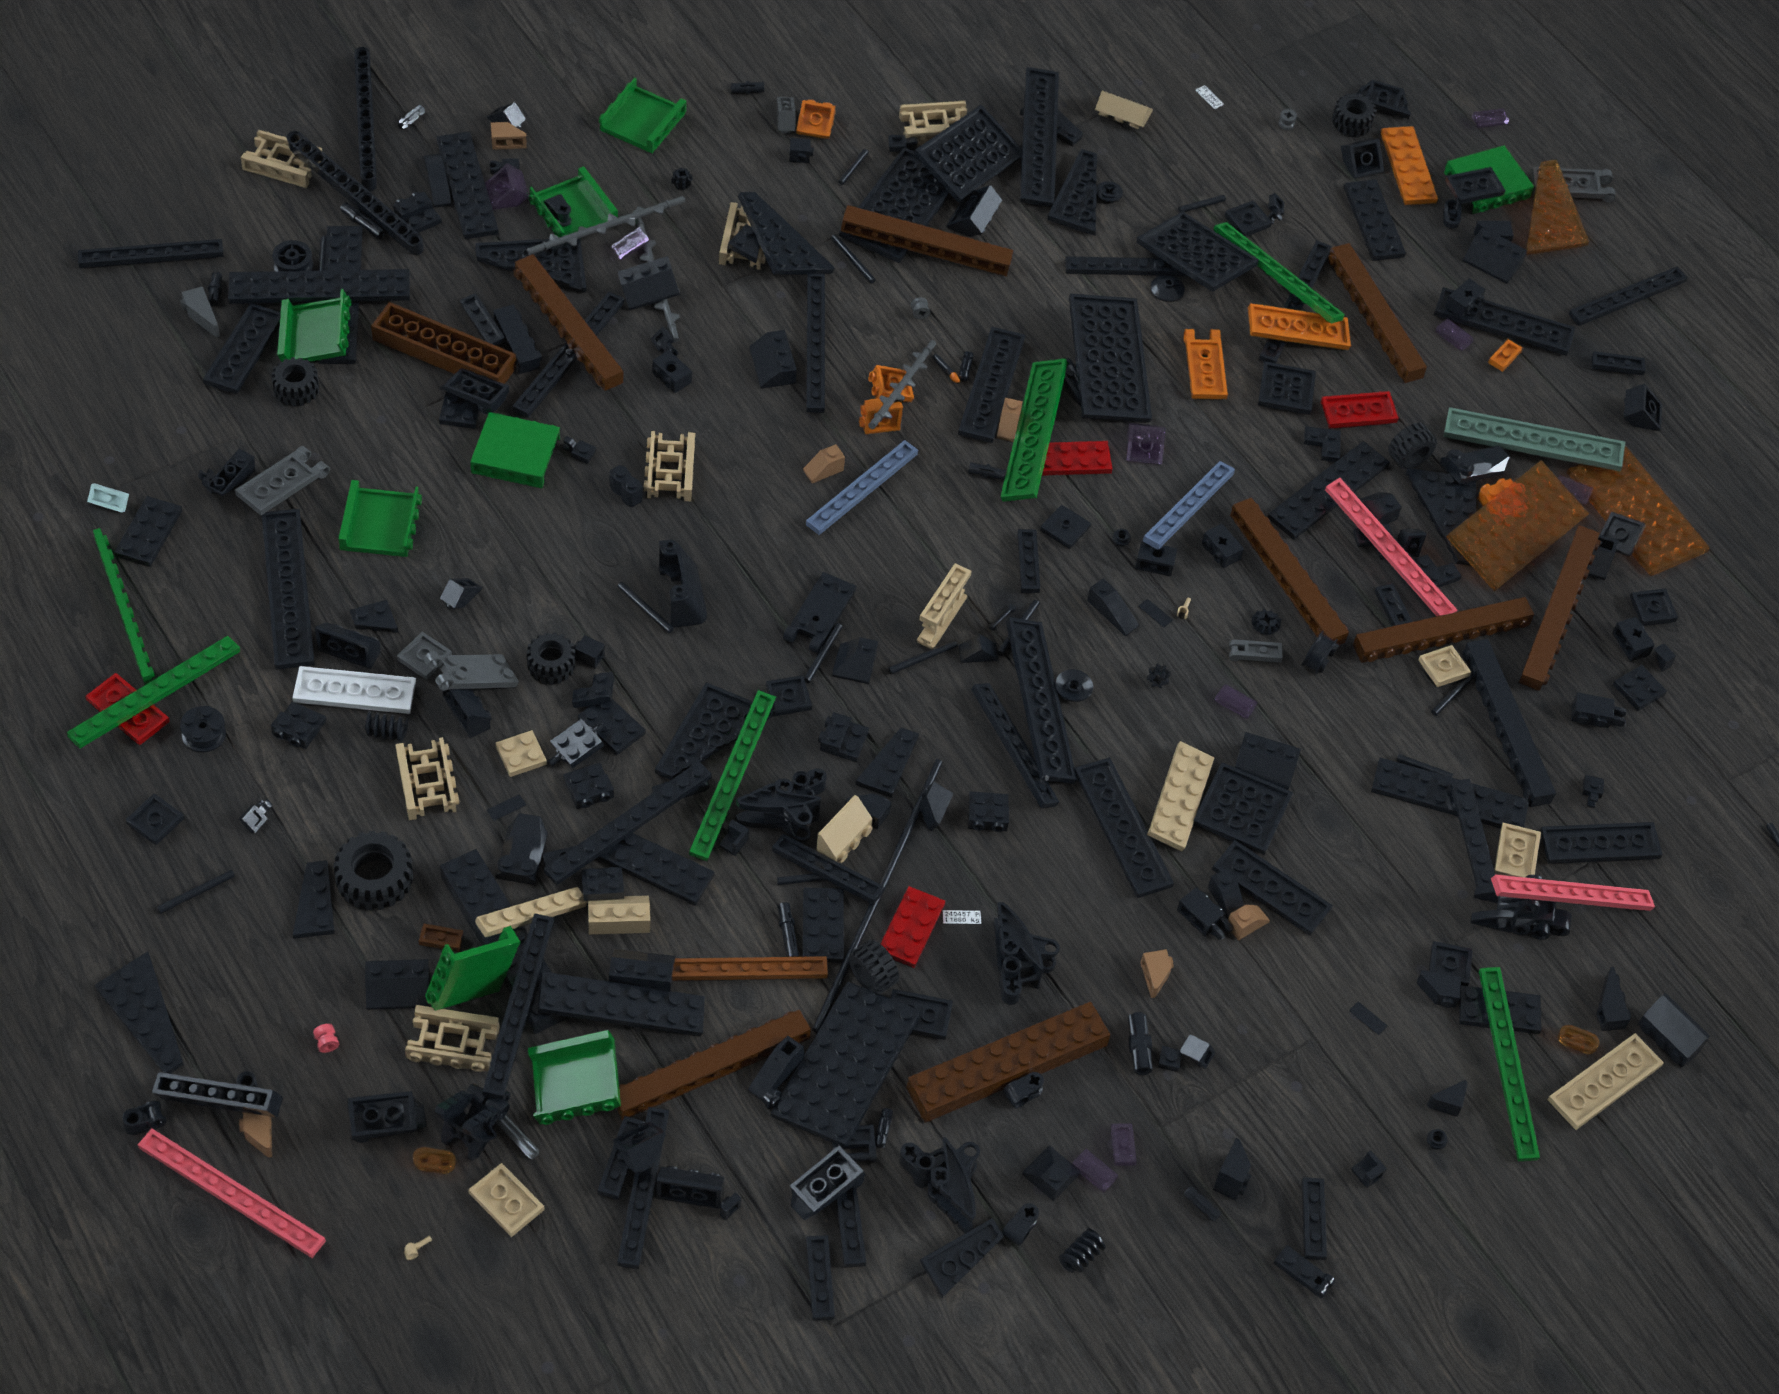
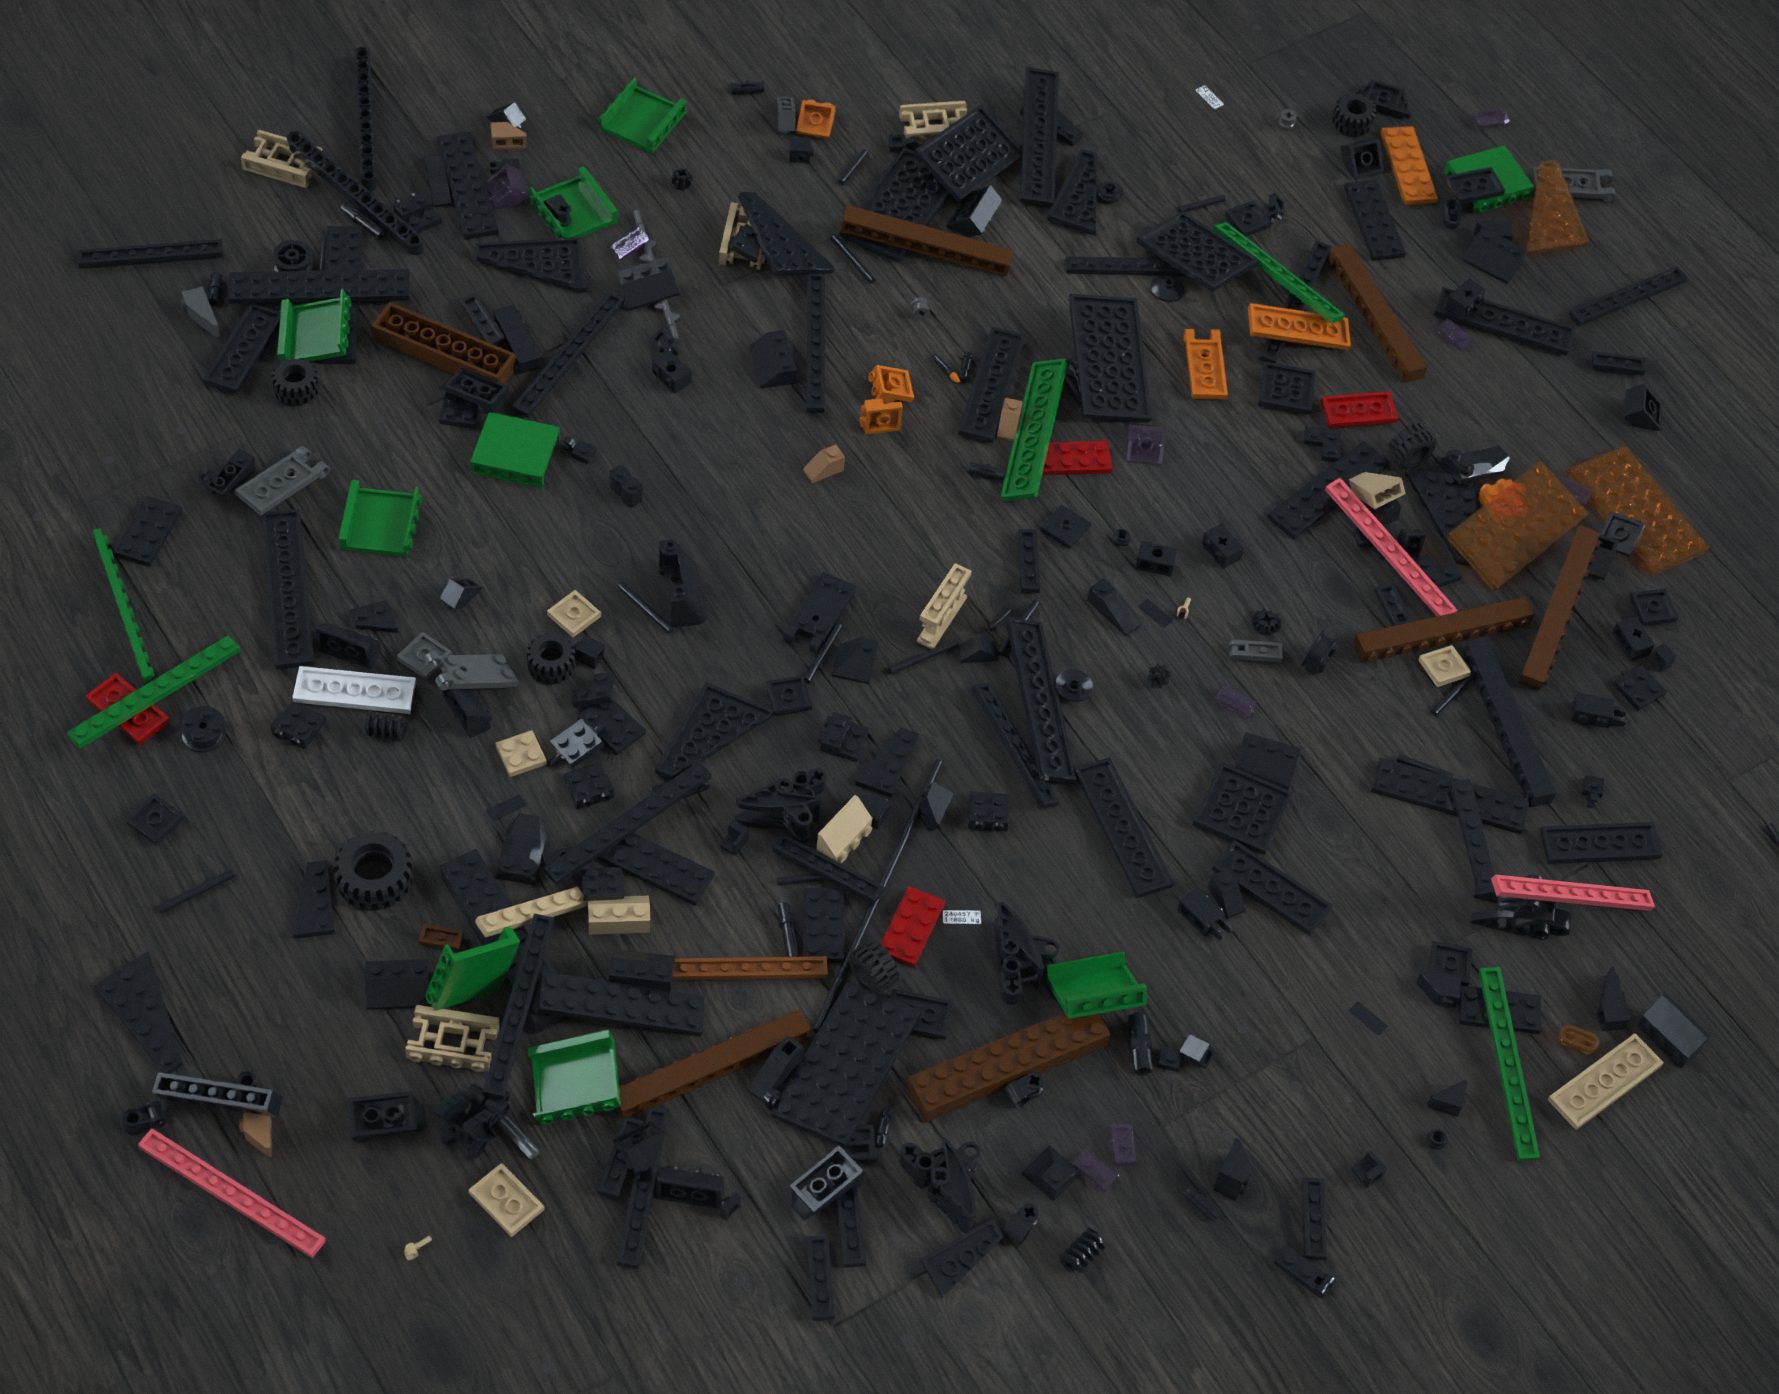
(108, 497): light aqua plate -> none
(254, 816): plate -> none
(326, 1040): coral wheel -> none
(410, 780): tan fence -> none
(411, 117): axle -> none
(435, 1159): clear orange plate -> none
(568, 322): reddish brown brick -> none
(574, 613): none -> tan plate
(601, 228): dark grey plant -> none
(685, 466): tan fence -> none
(732, 776): green plate -> none
(861, 487): sand blue plate -> none
(898, 387): dark grey plant -> none
(1095, 985): none -> green panel
(1123, 110): tan slope -> none
(1156, 969): medium nougat slope -> none
(1180, 796): tan plate -> none
(1188, 505): sand blue plate -> none
(1247, 920): medium nougat slope -> none
(1288, 571): reddish brown brick -> none
(1376, 488): none -> tan slope
(1505, 355): orange plate -> none
(1517, 851): tan plate -> none
(1534, 439): sand green plate -> none

